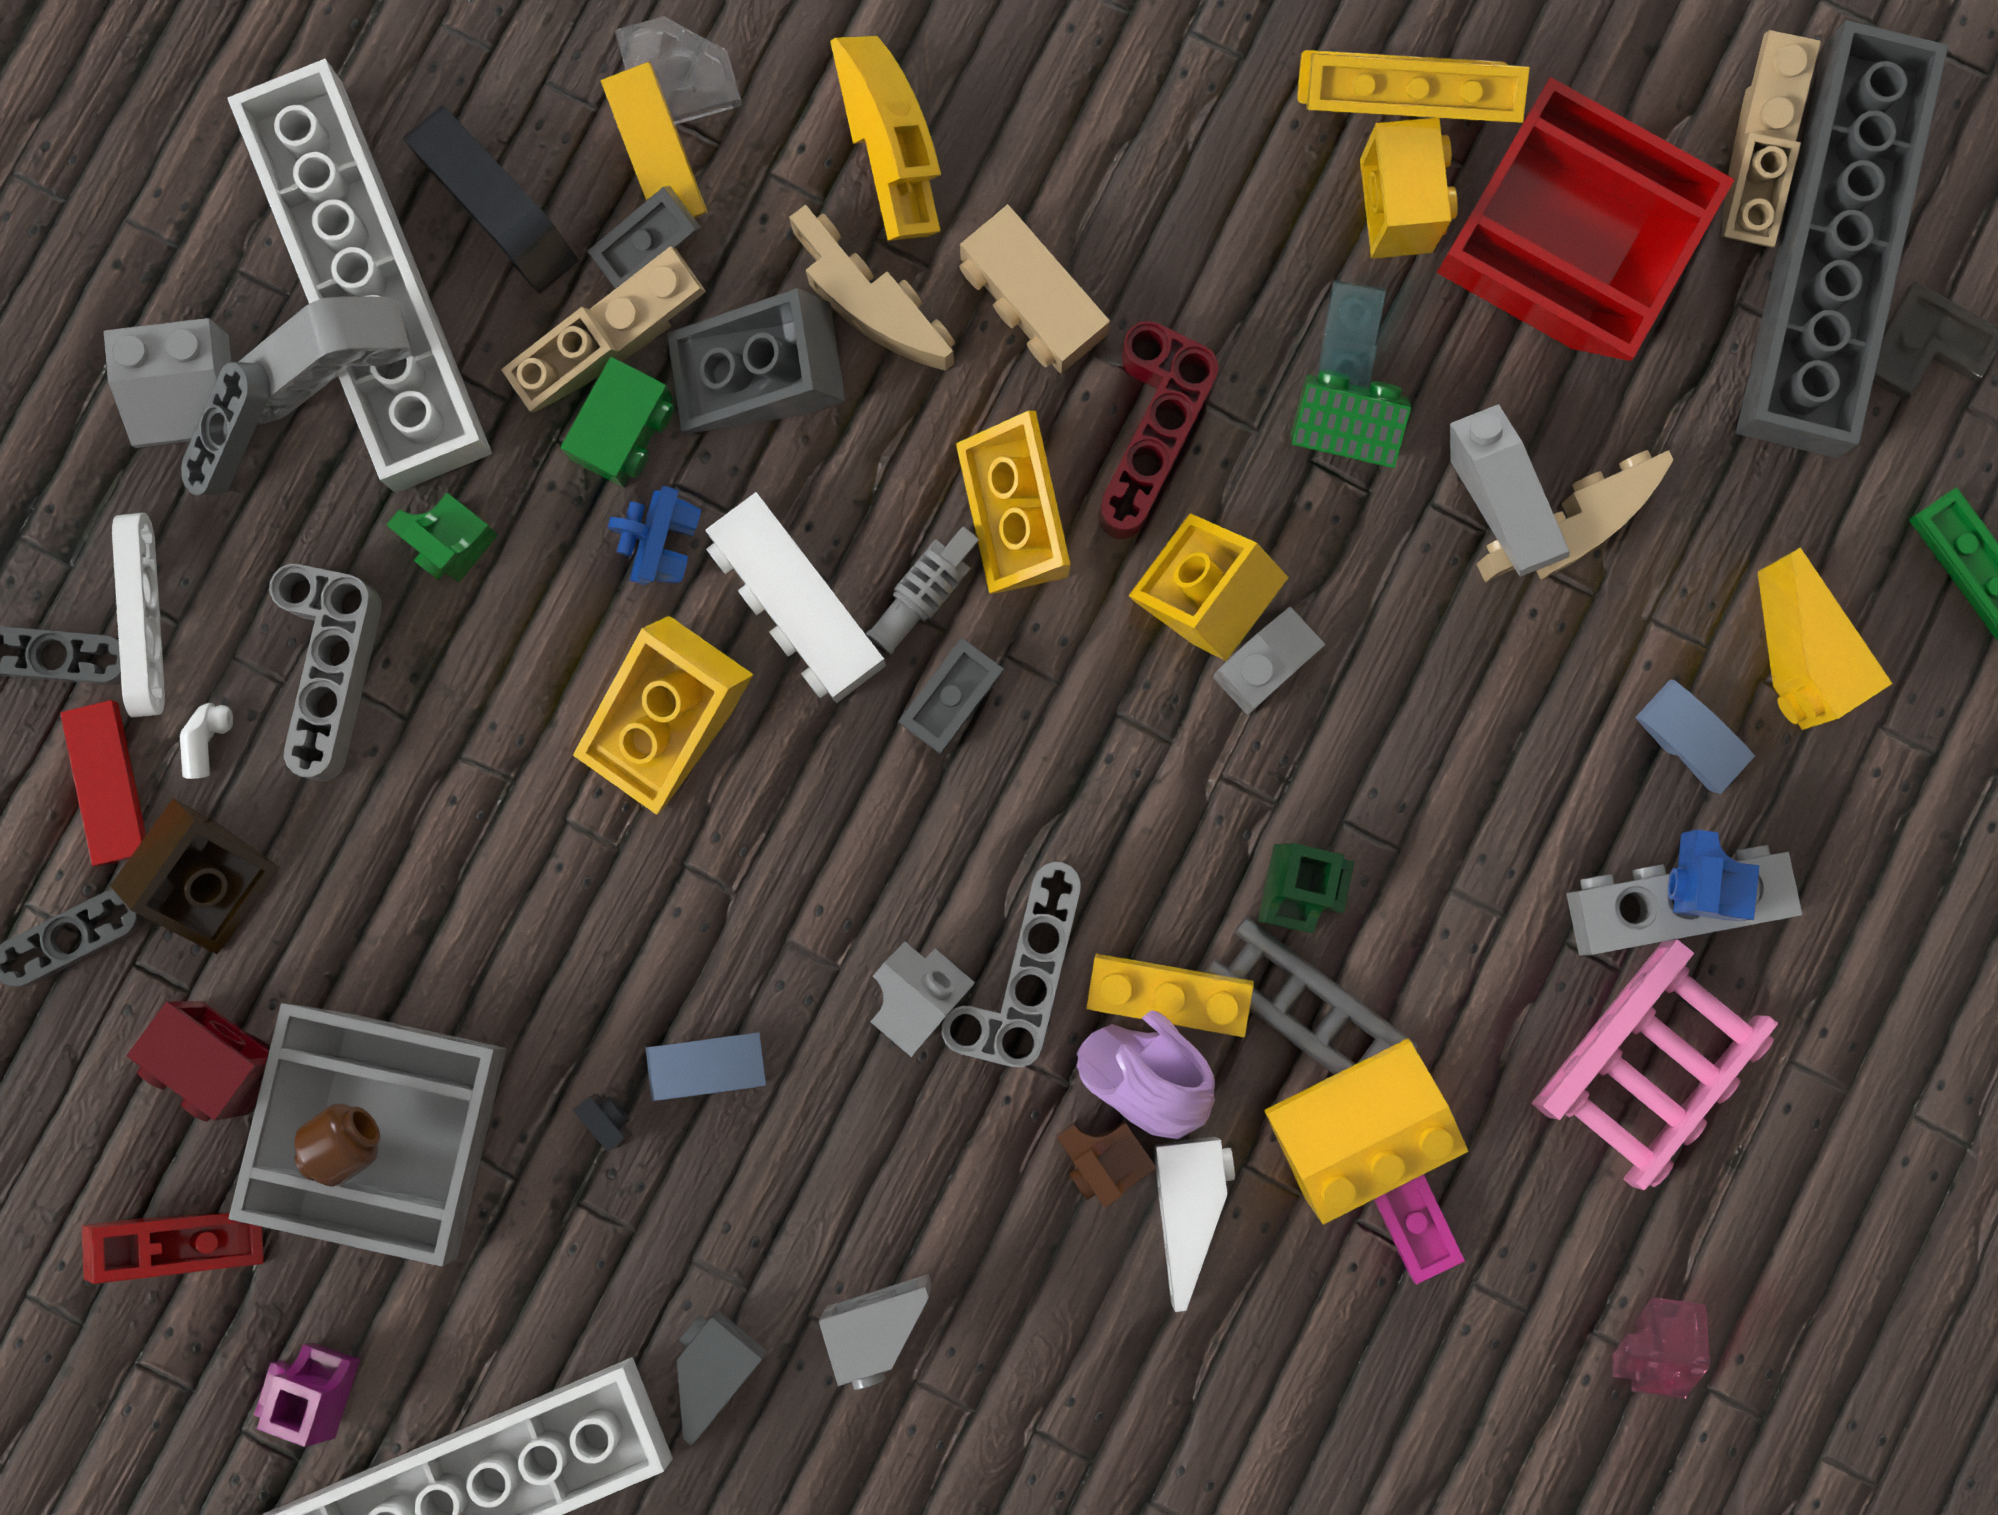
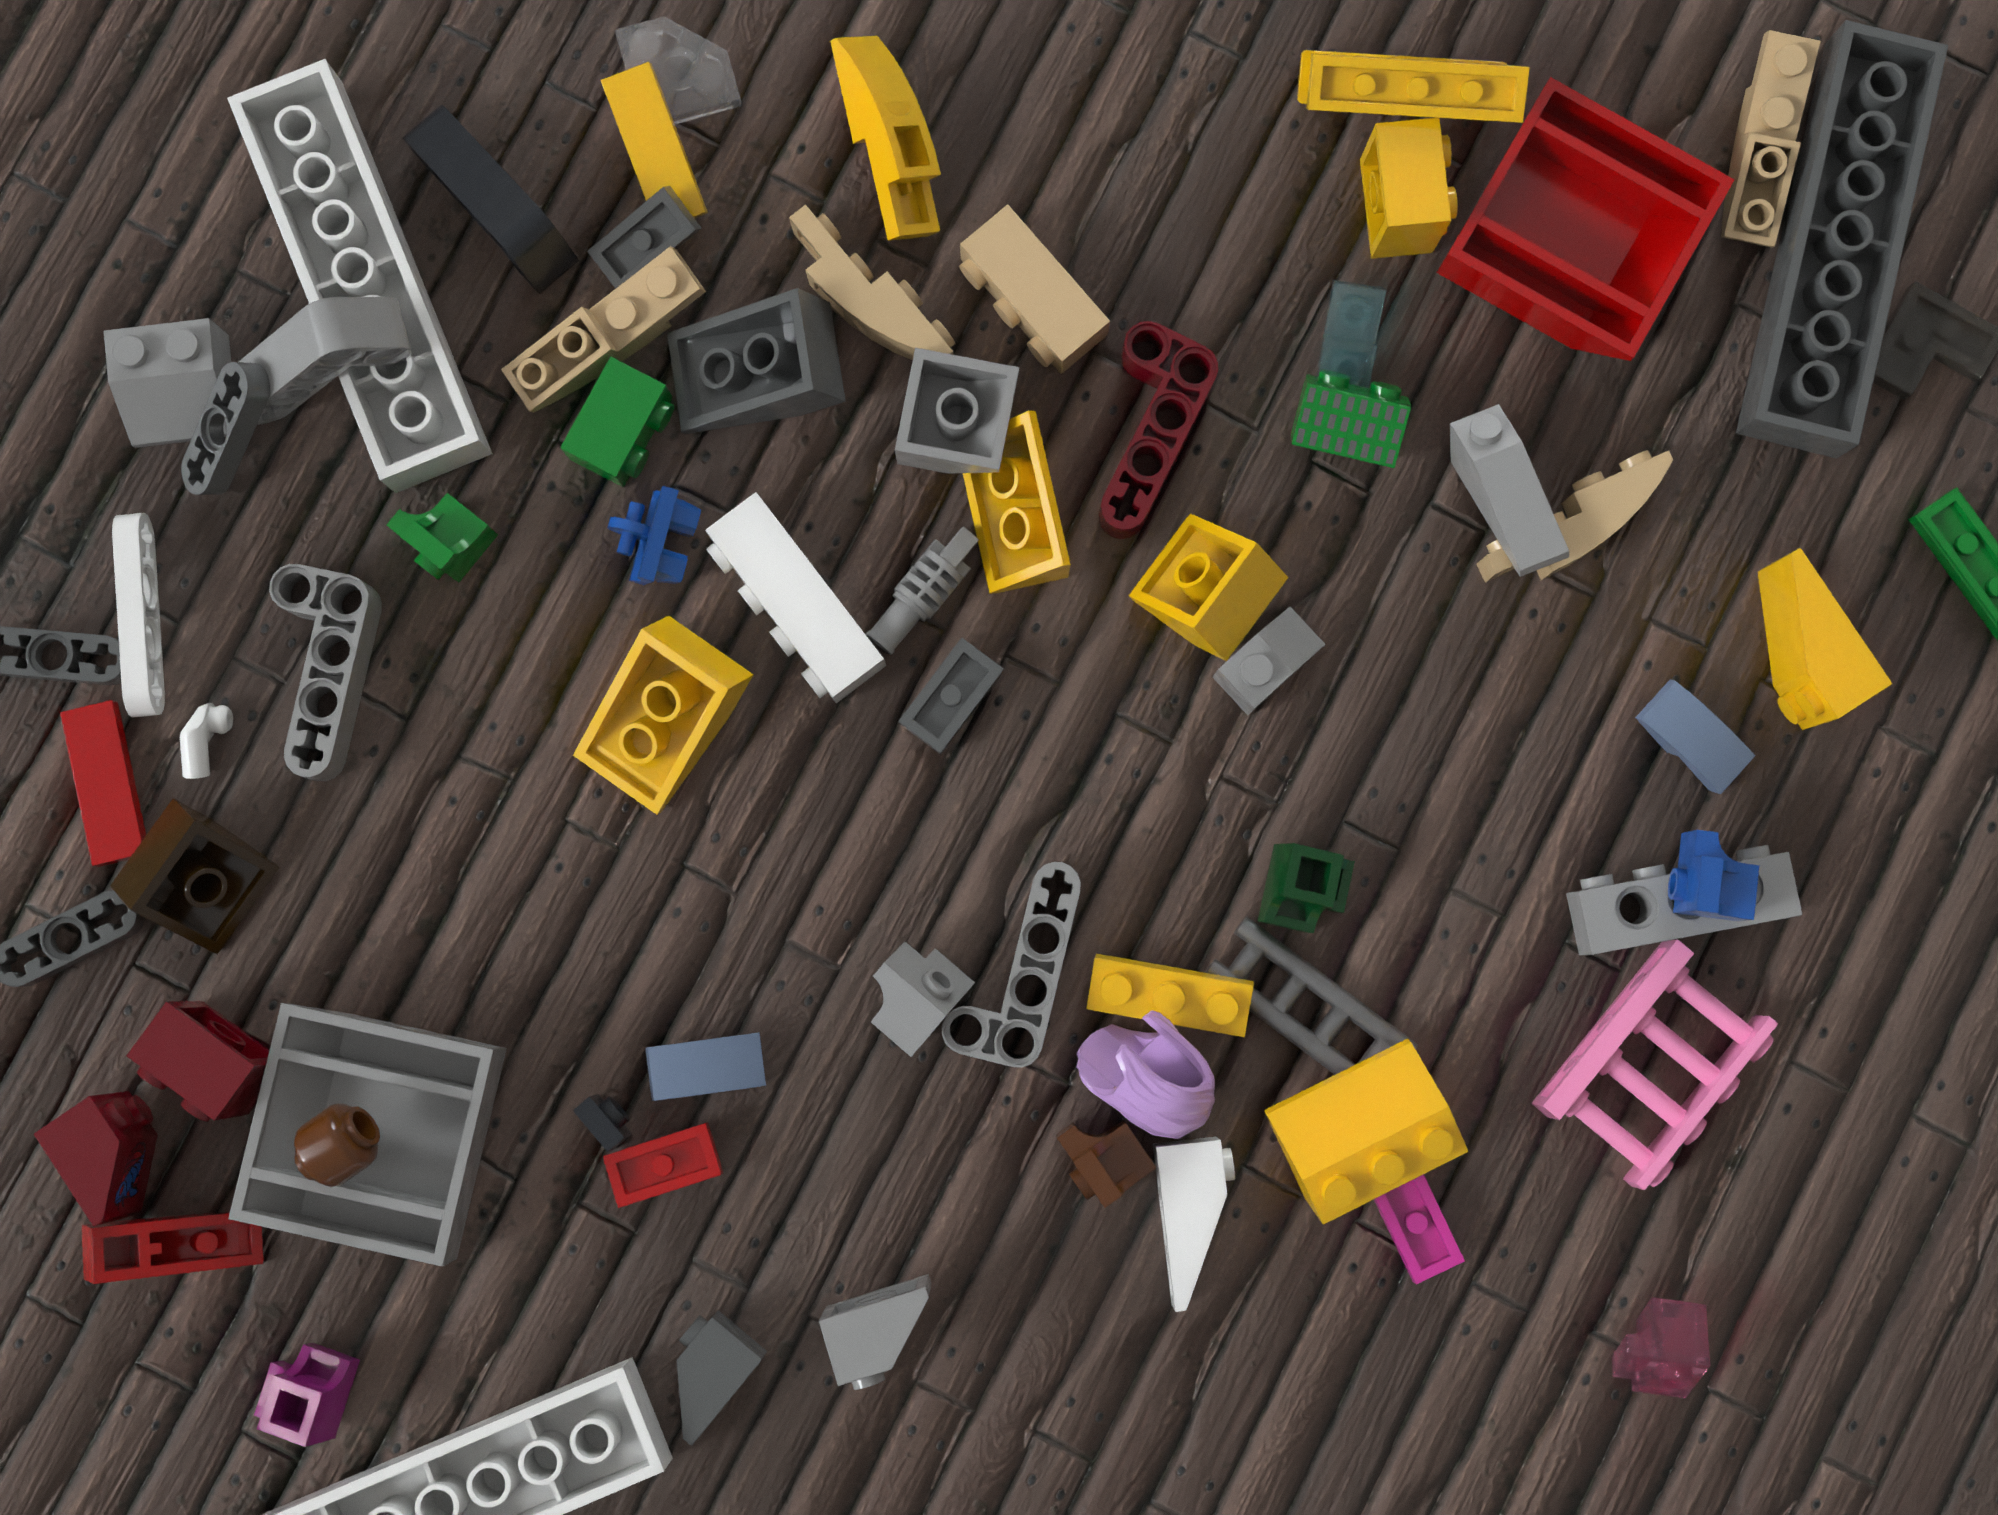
(103, 1153): none -> dark red slope
(663, 1165): none -> red plate
(955, 413): none -> light grey slope

